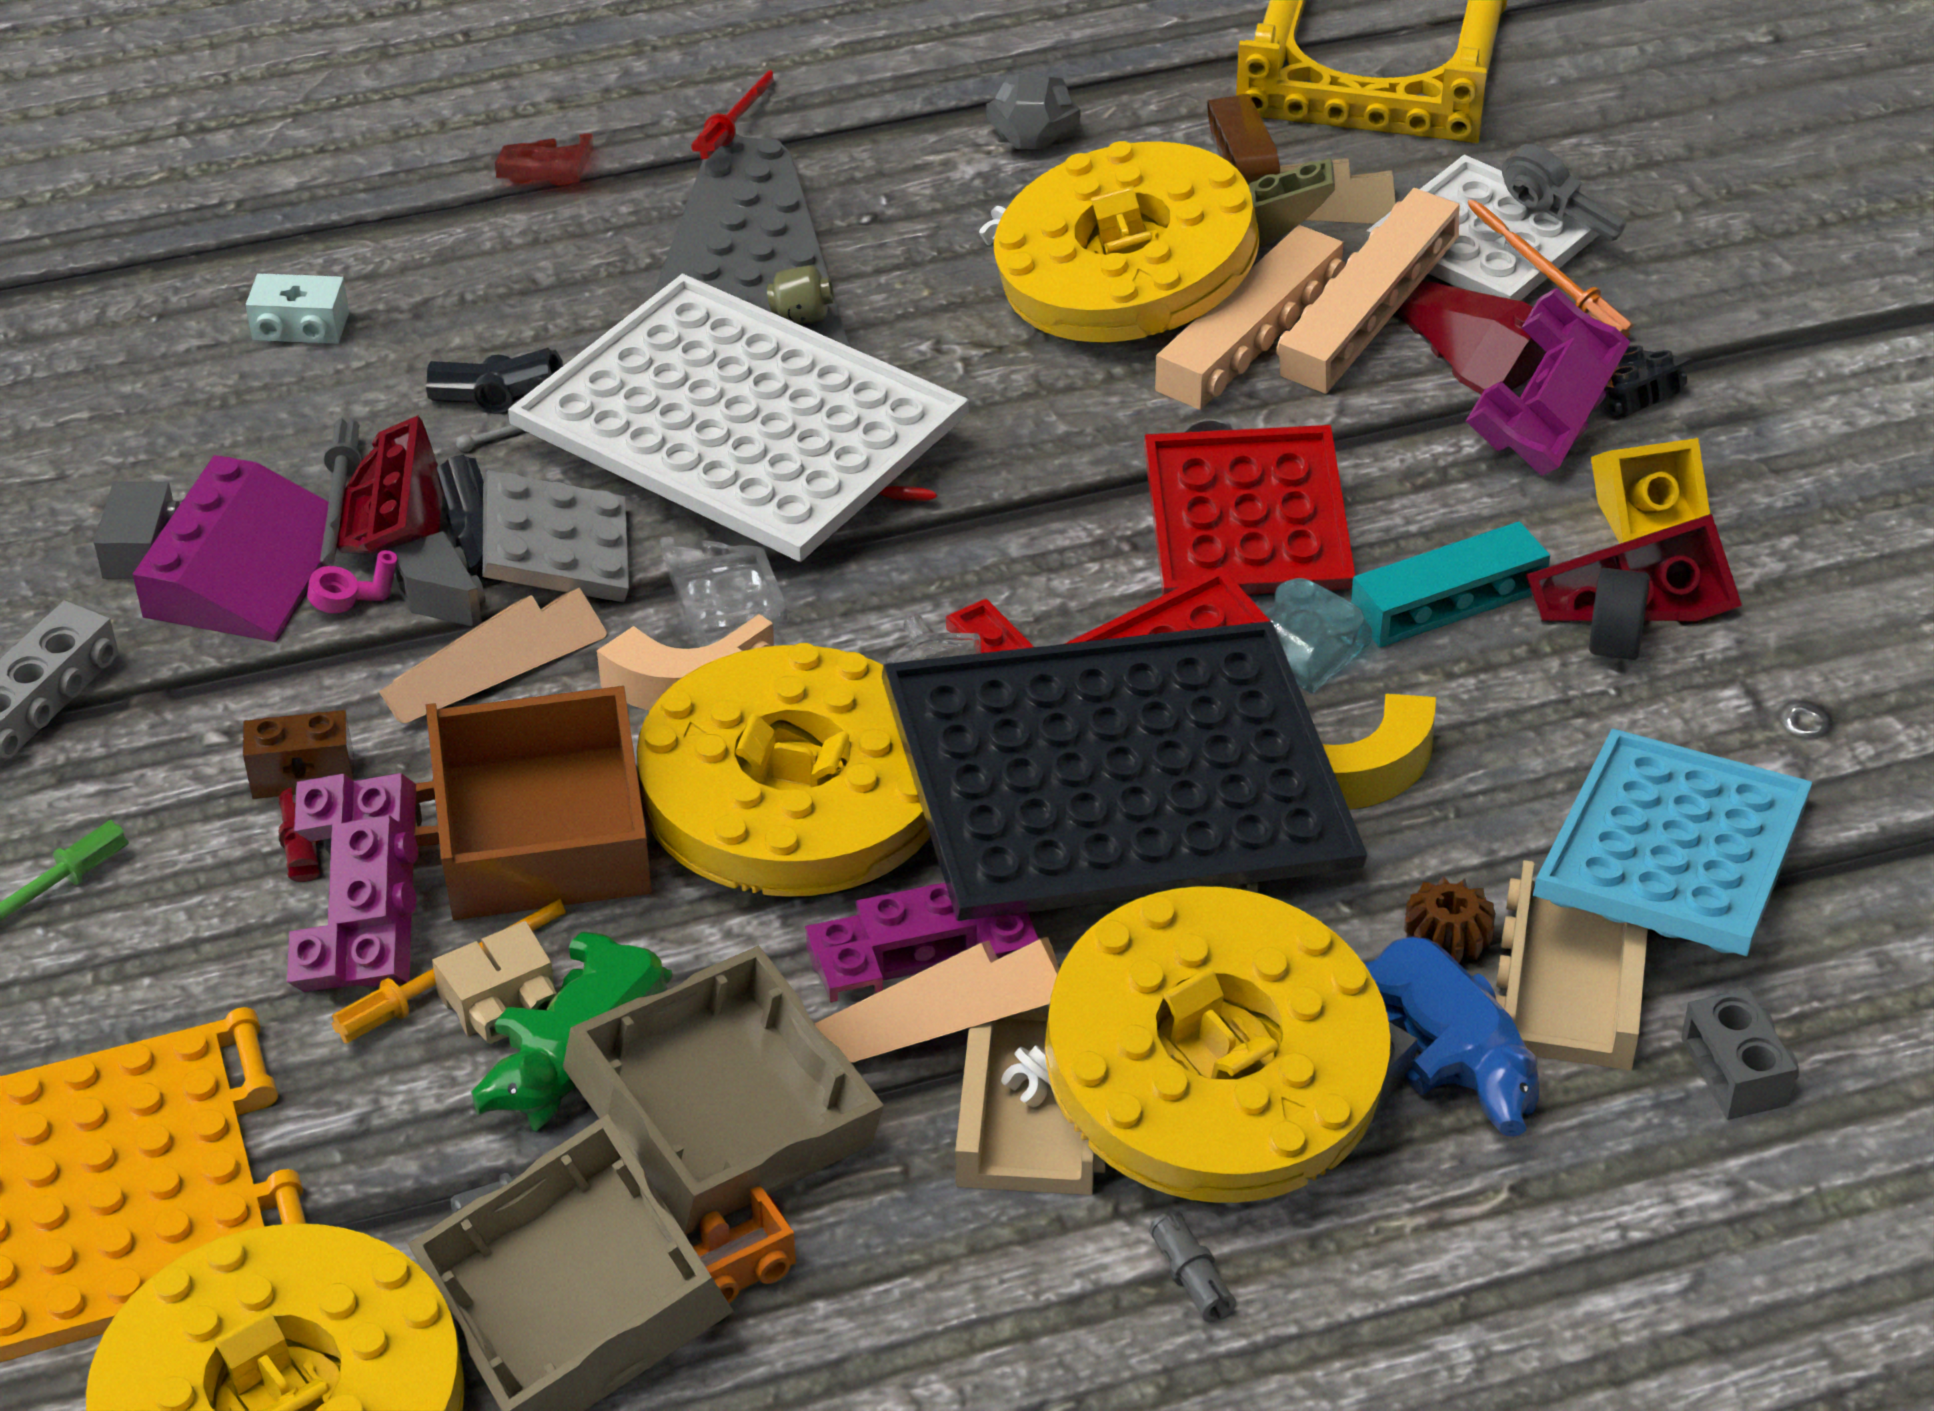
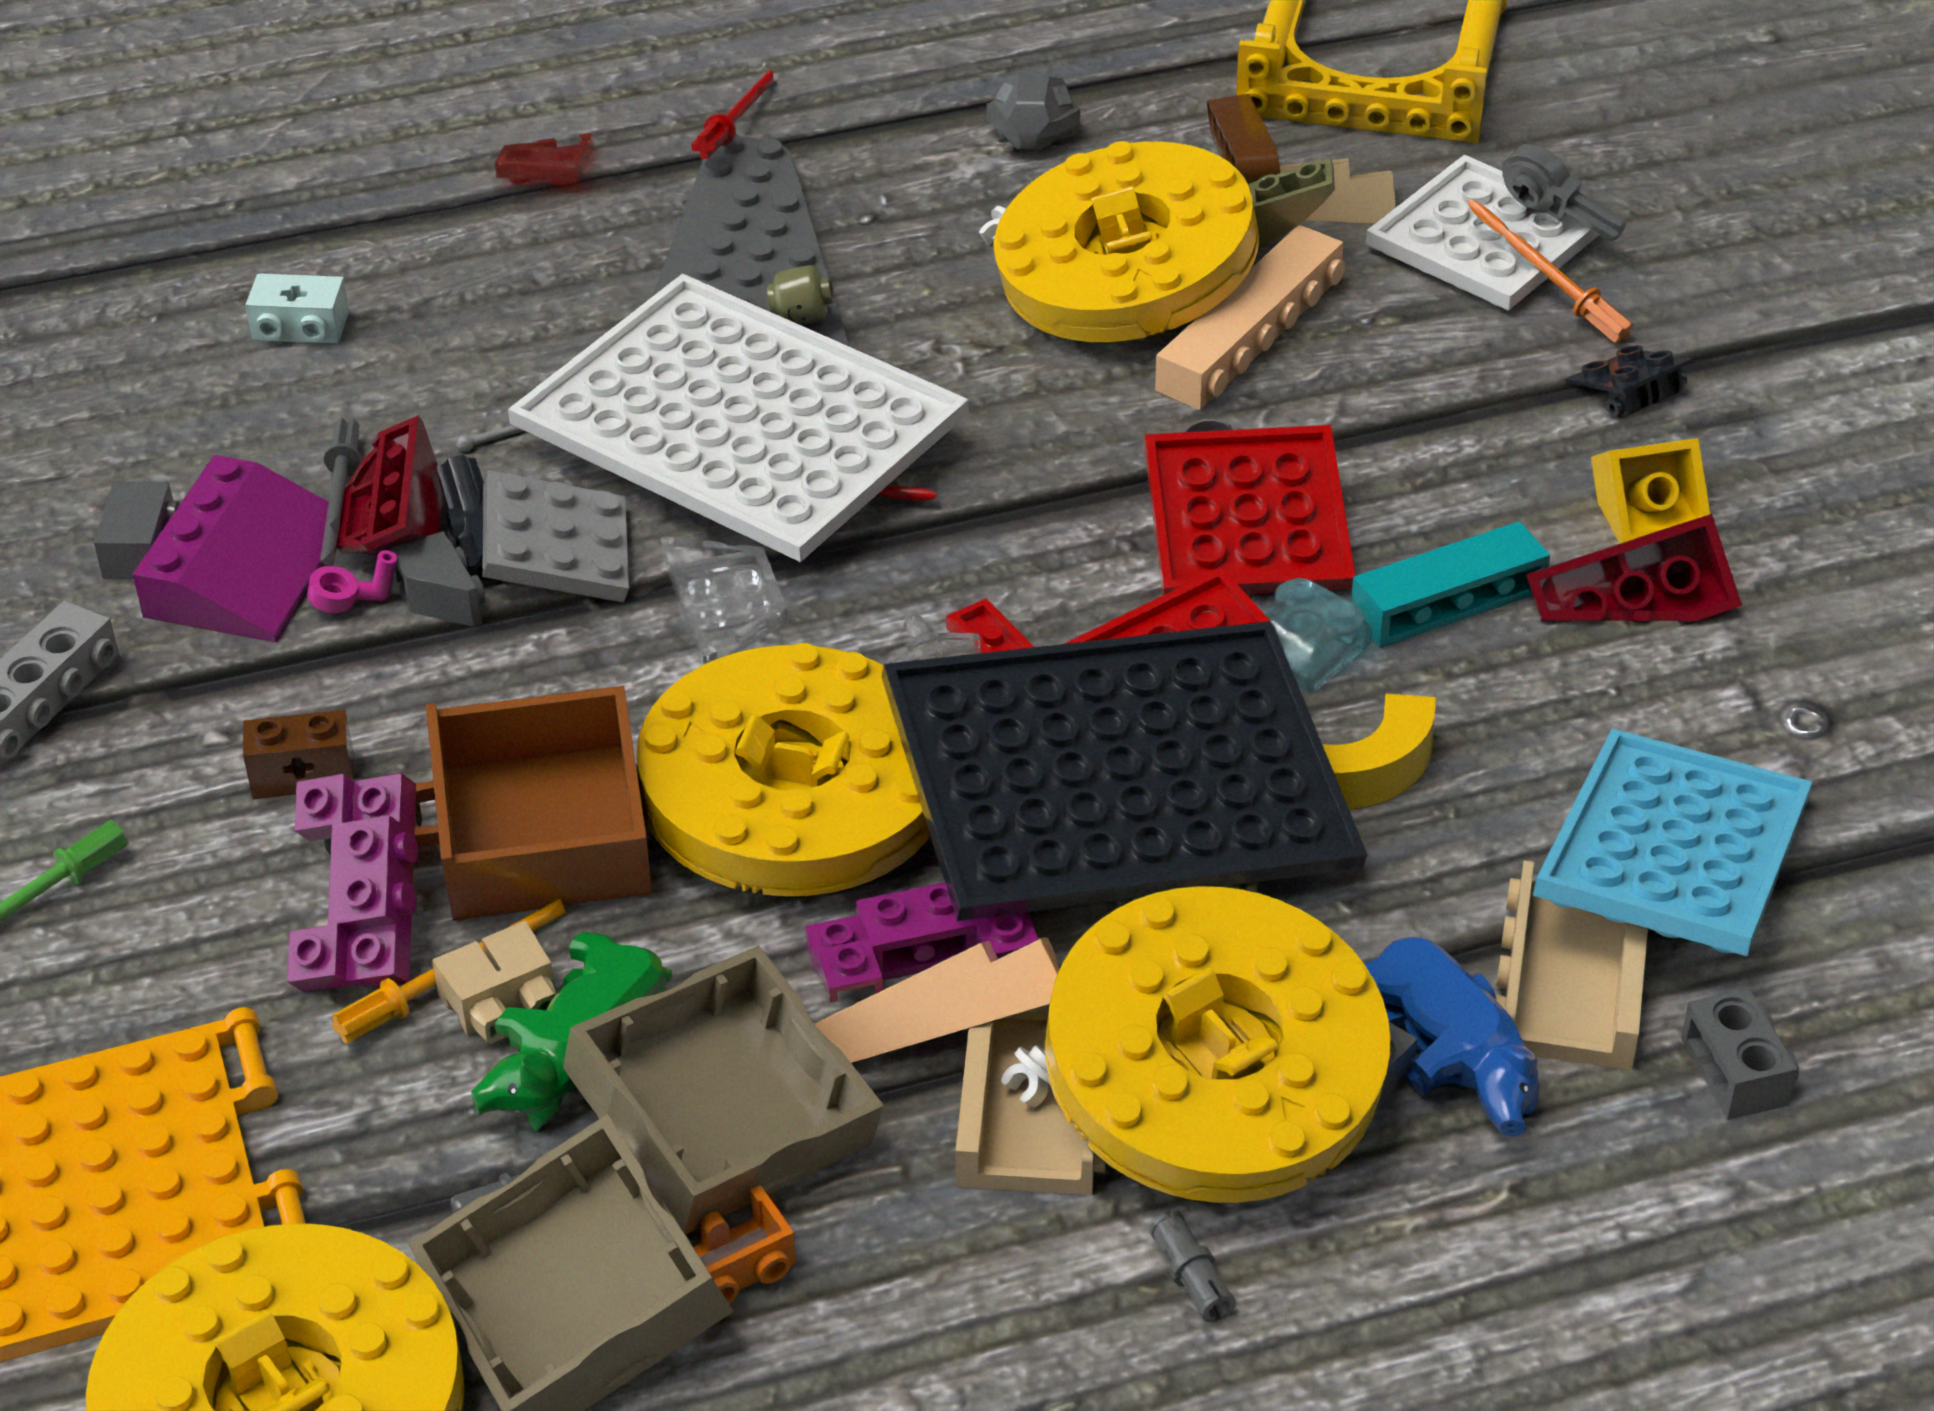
(299, 852): dark red pin -> none
(492, 383): black piece -> none
(494, 652): light nougat wedge -> none
(651, 667): light nougat arch -> none
(1368, 290): light nougat brick -> none
(1451, 917): reddish brown gear -> none
(1474, 334): dark red wedge -> none
(1562, 389): magenta bracket -> none
(1619, 613): black tyre -> none

